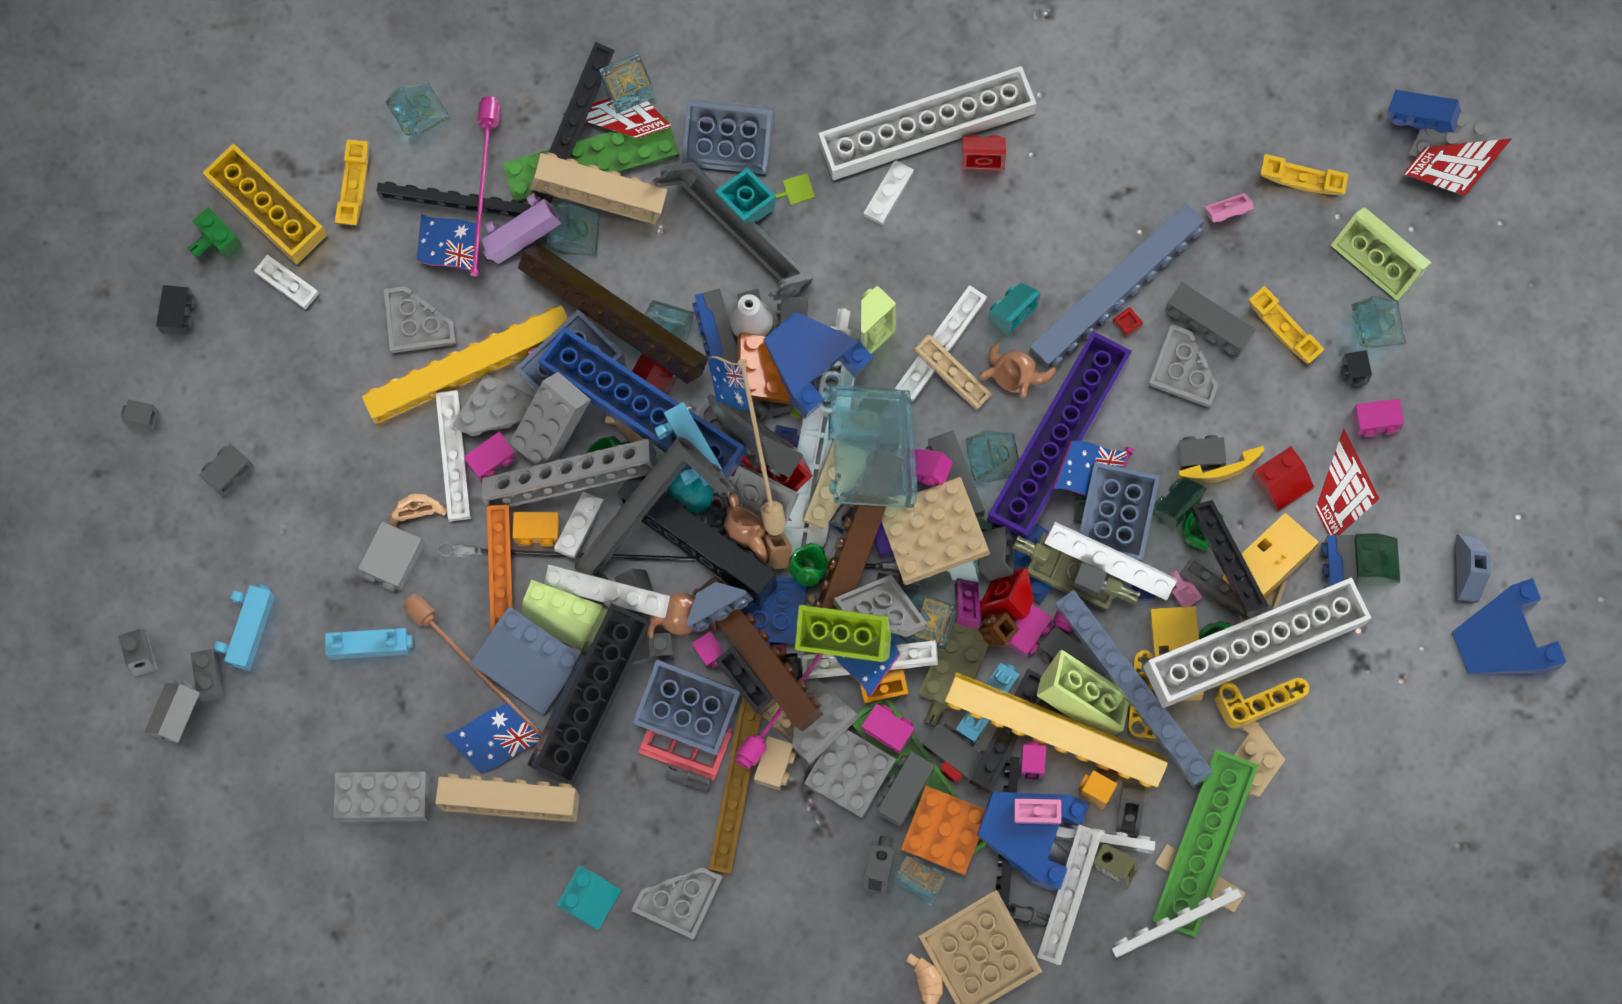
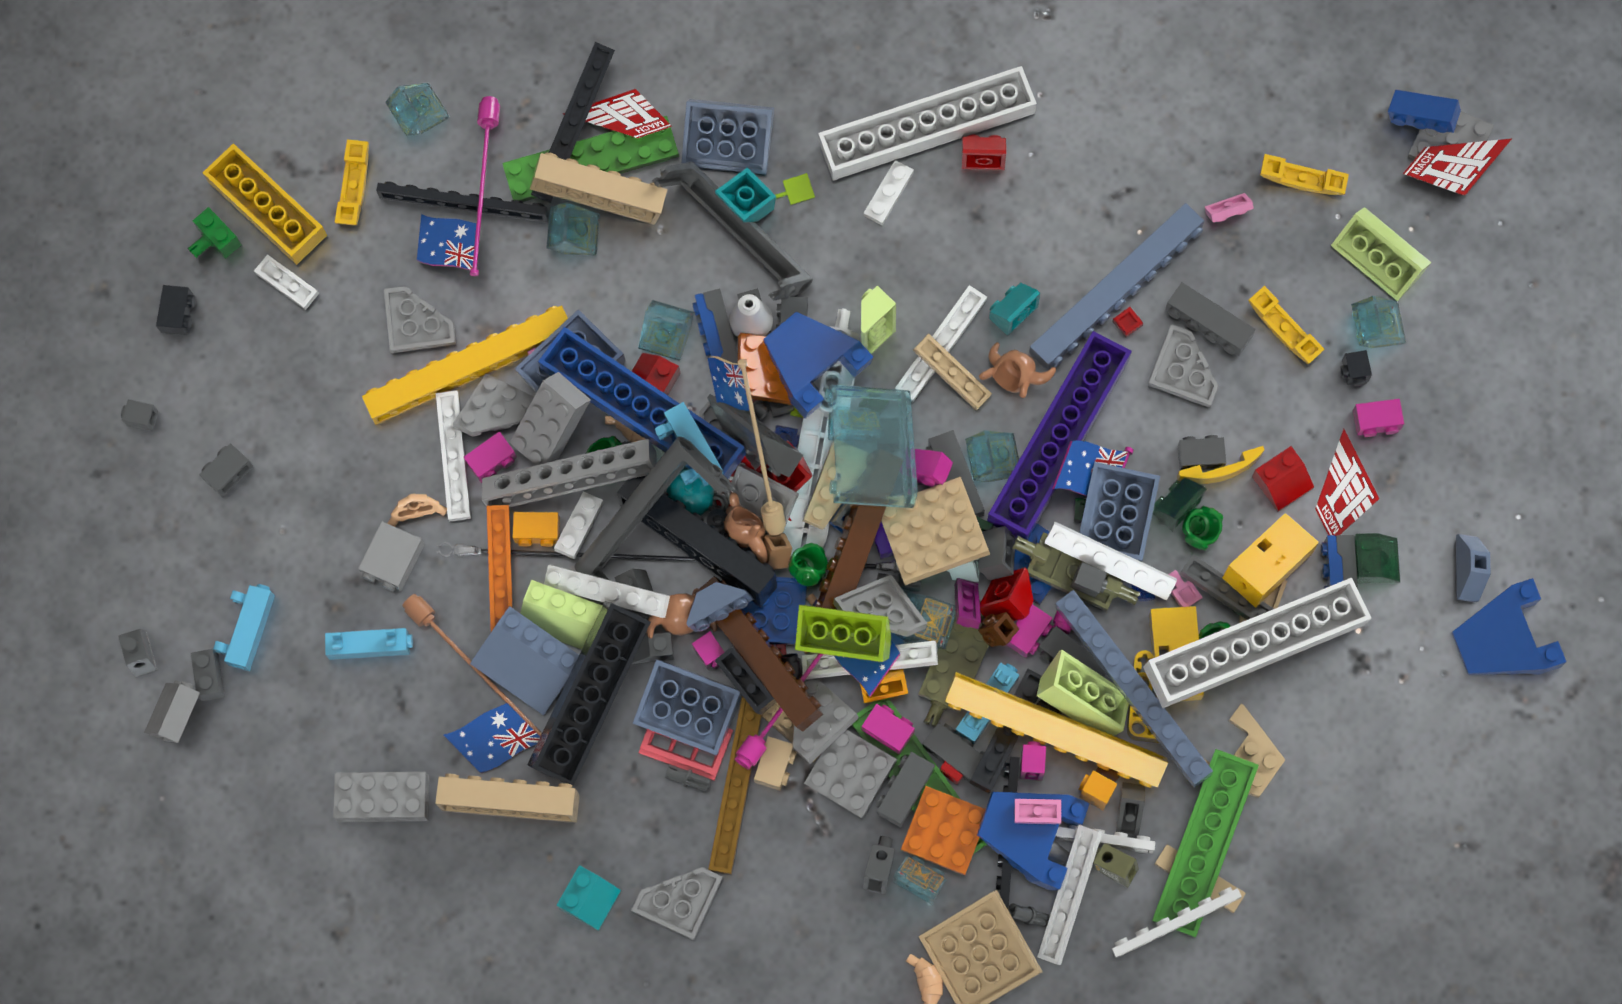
(521, 230): lavender brick -> none
(613, 313): dark brown brick -> none
(627, 83): clear light blue slope -> none
(1229, 558): black plate -> none
(1263, 699): yellow beam -> none

